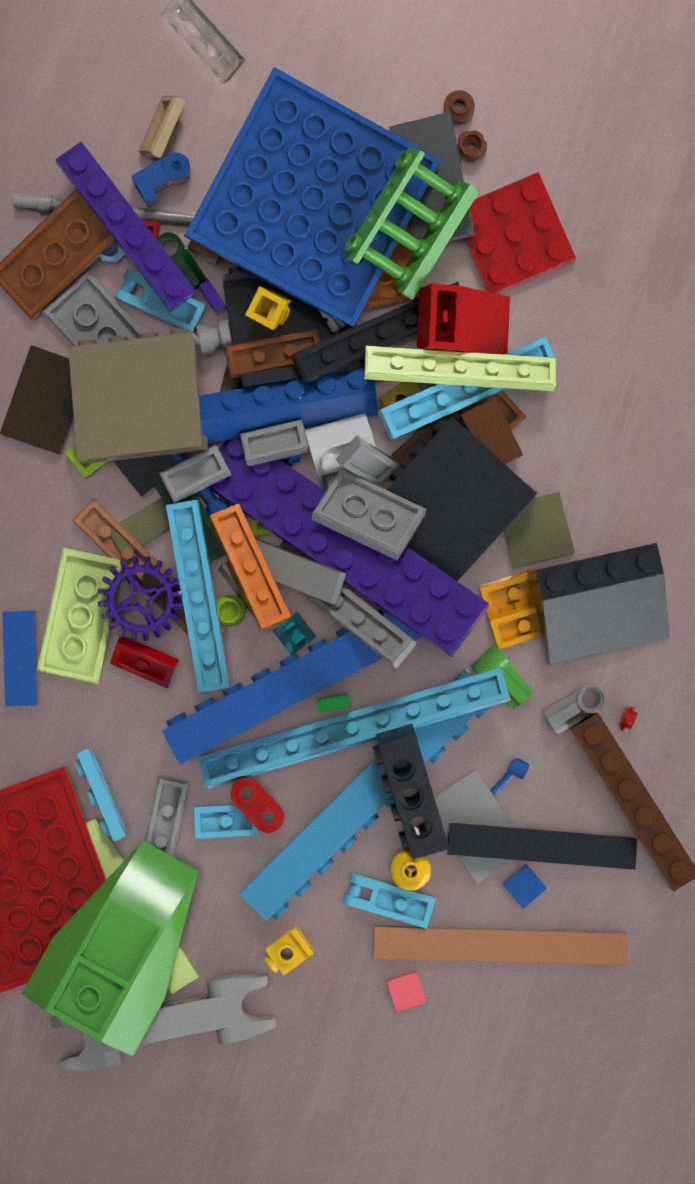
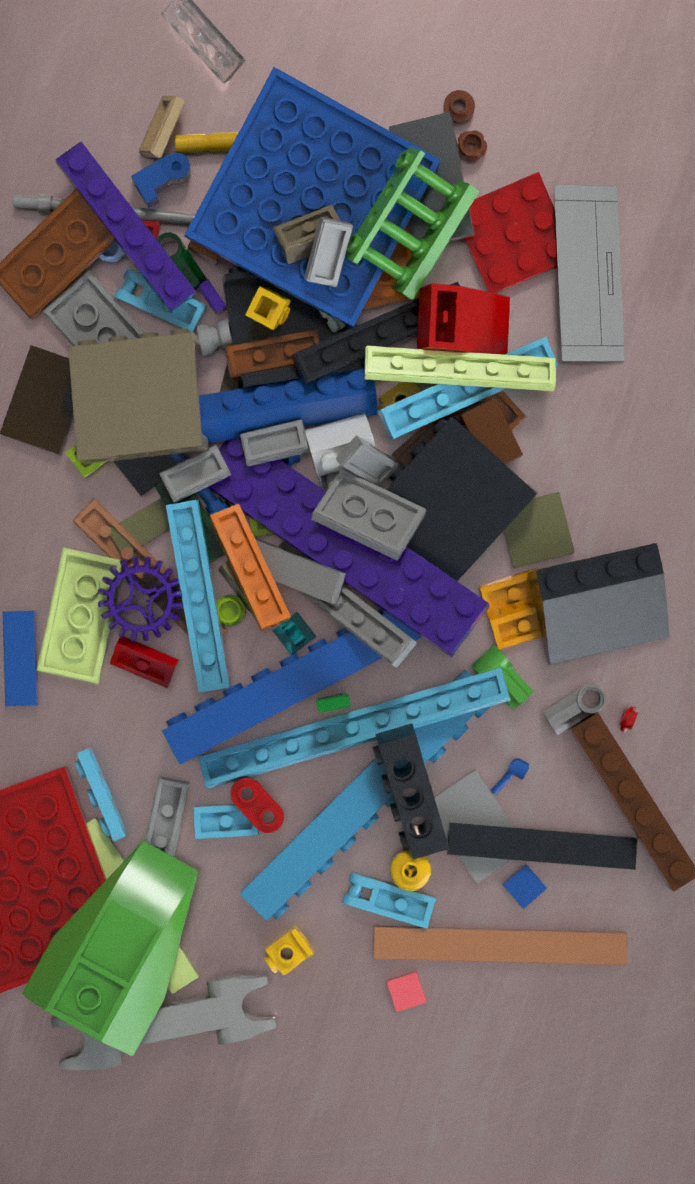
(201, 143): none -> yellow piece
(298, 235): none -> dark tan slope
(328, 252): none -> light grey tile
(589, 273): none -> light grey sticker

